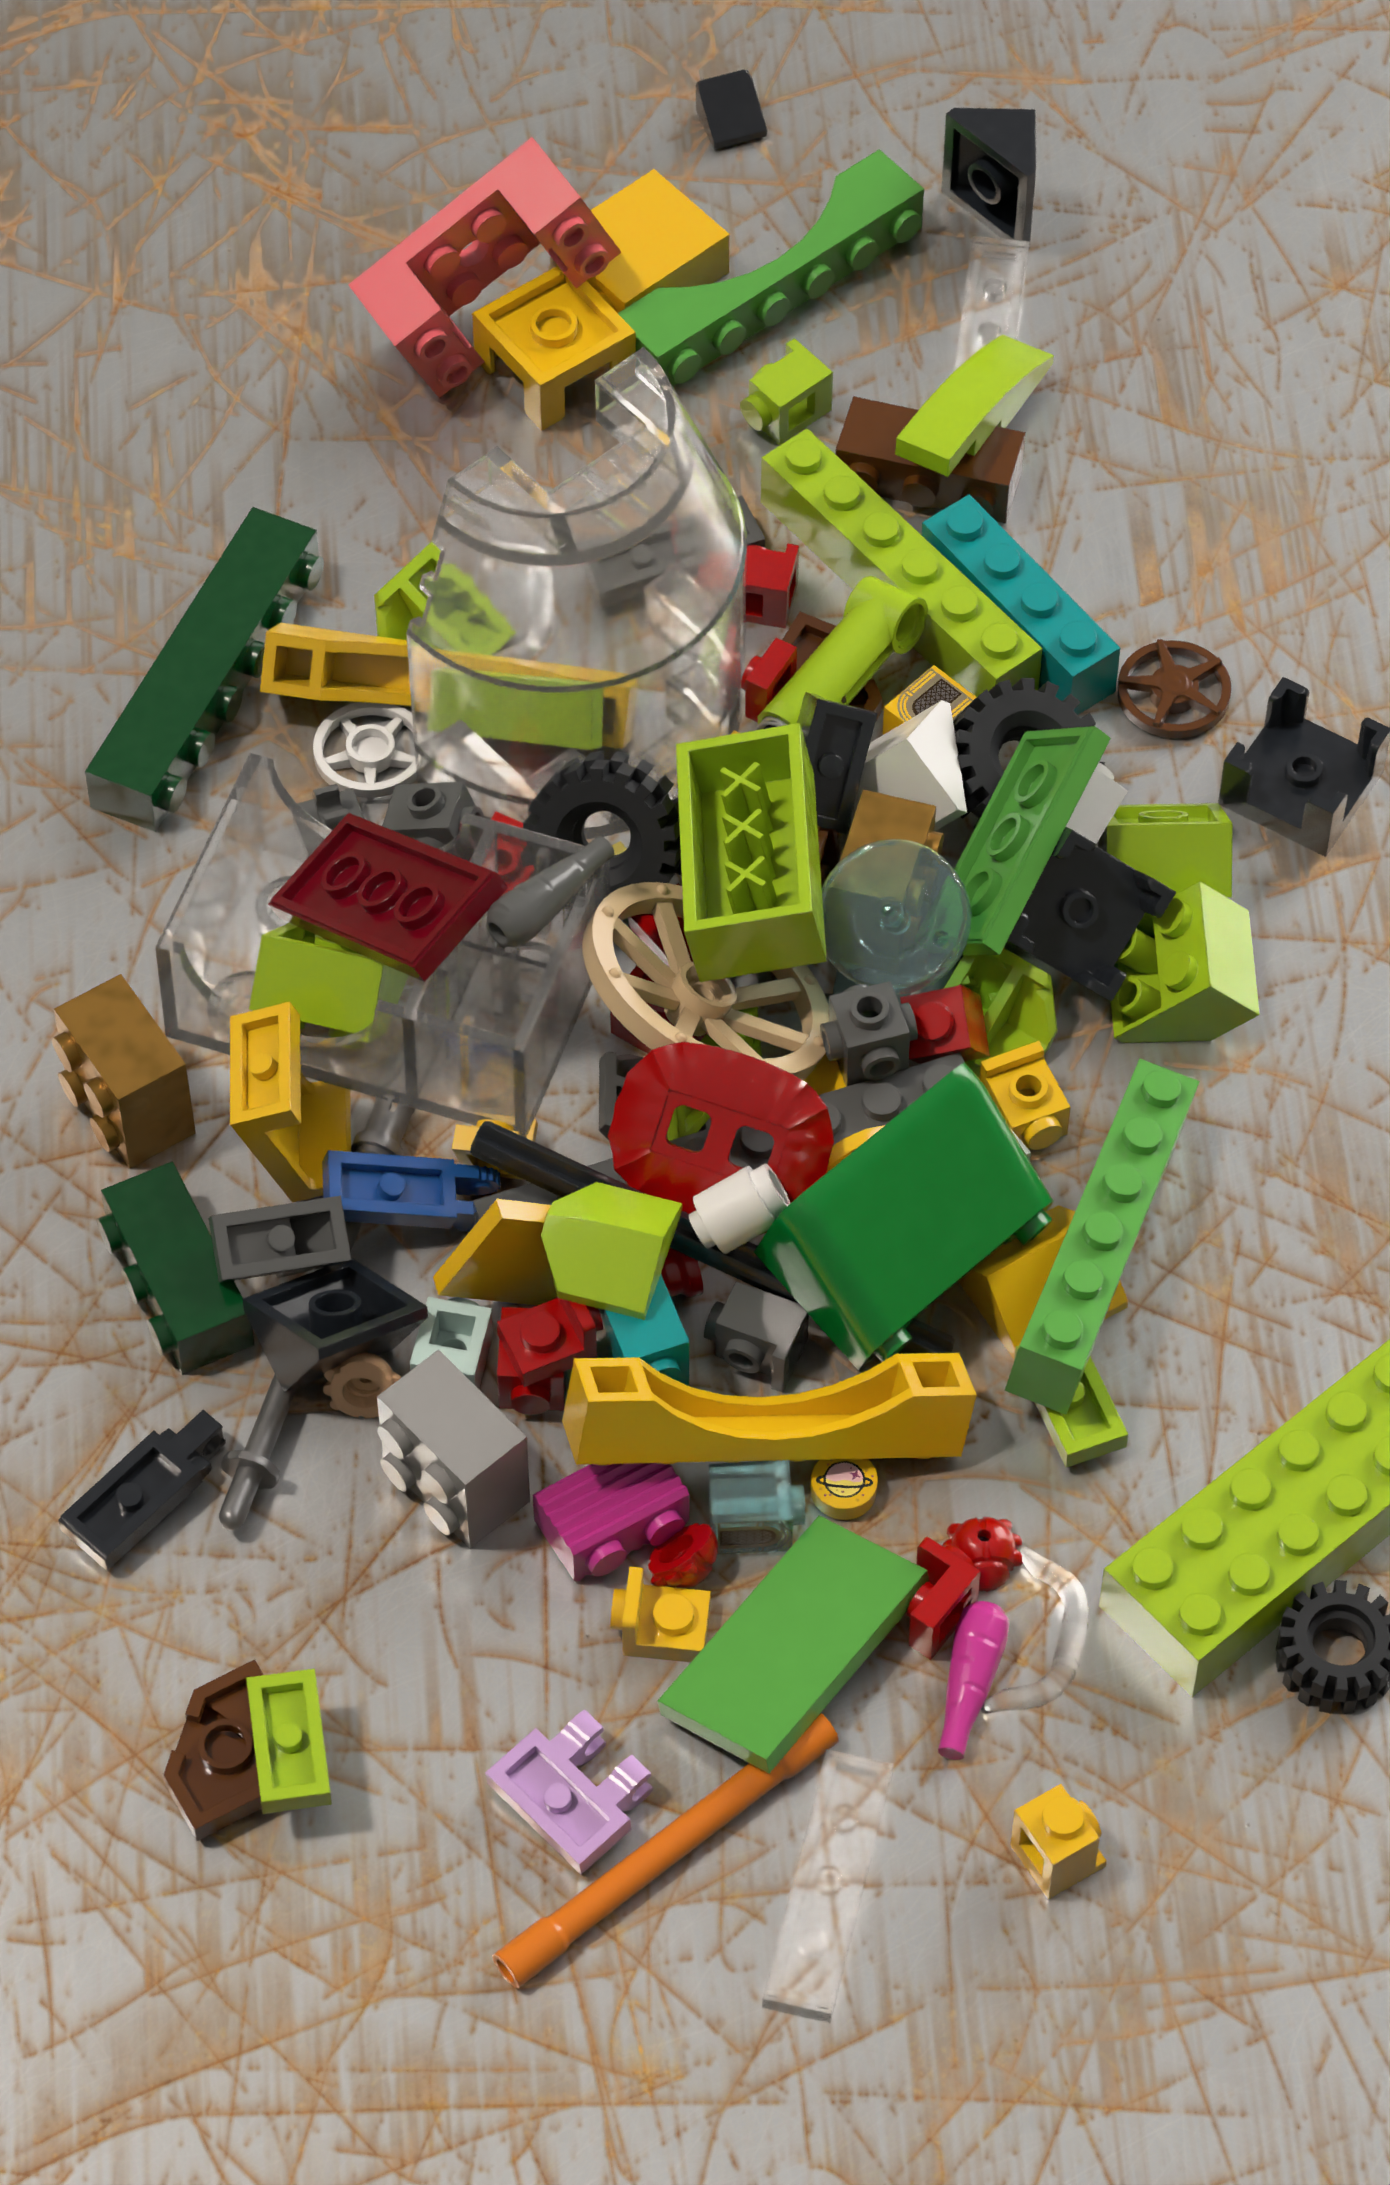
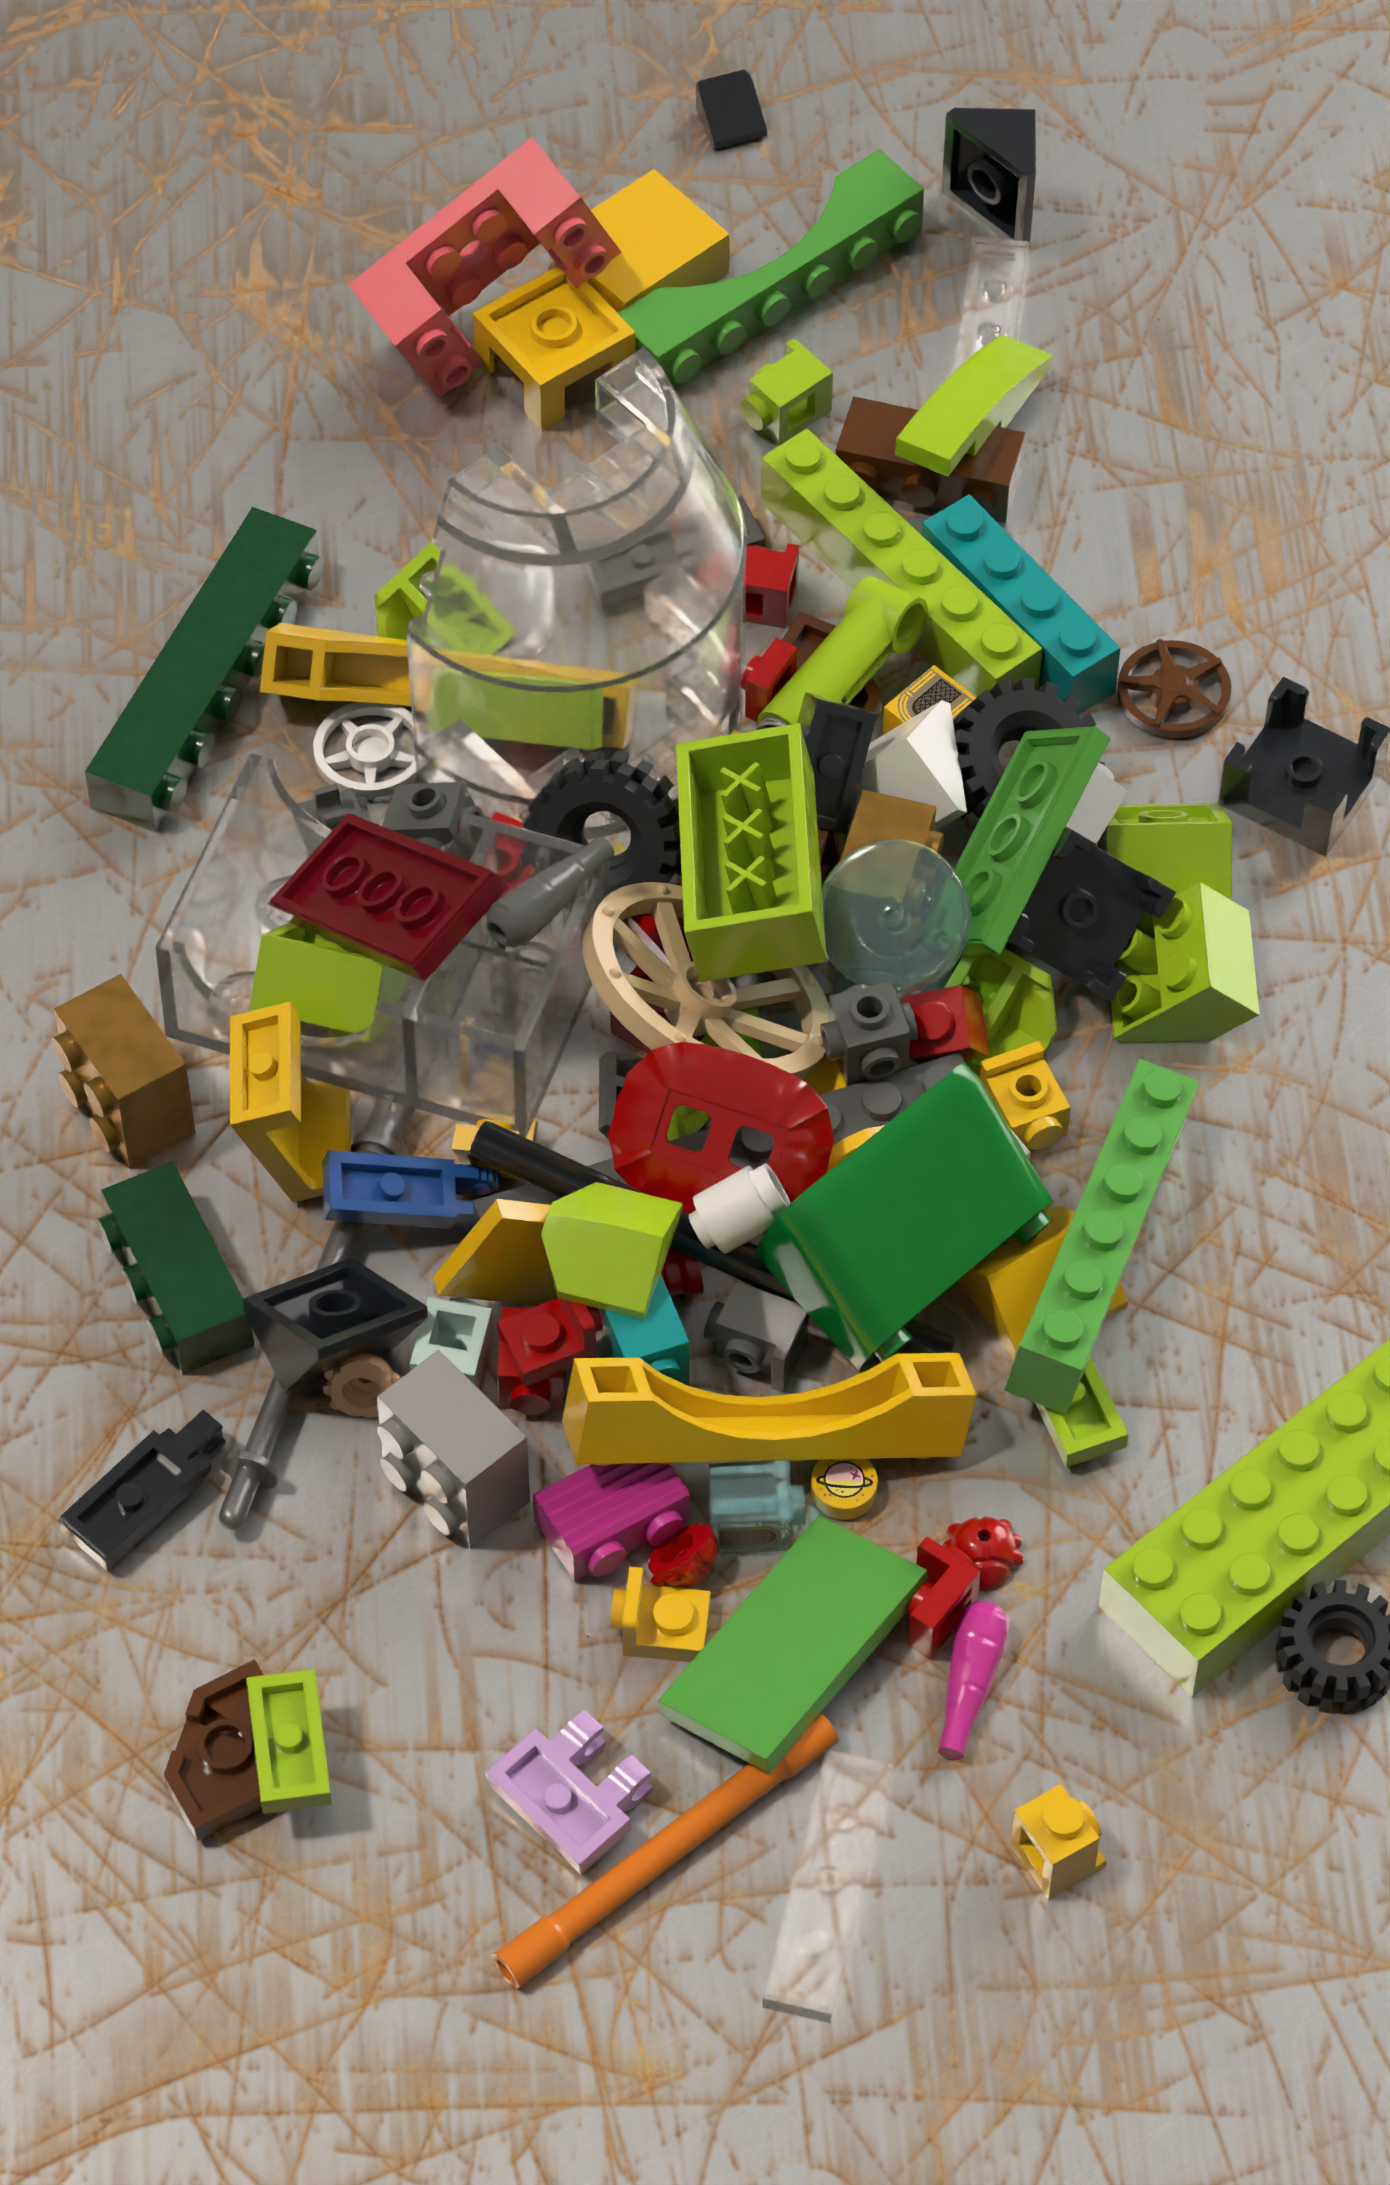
(279, 1239): dark grey slope -> none
(1069, 1641): clear animal -> none

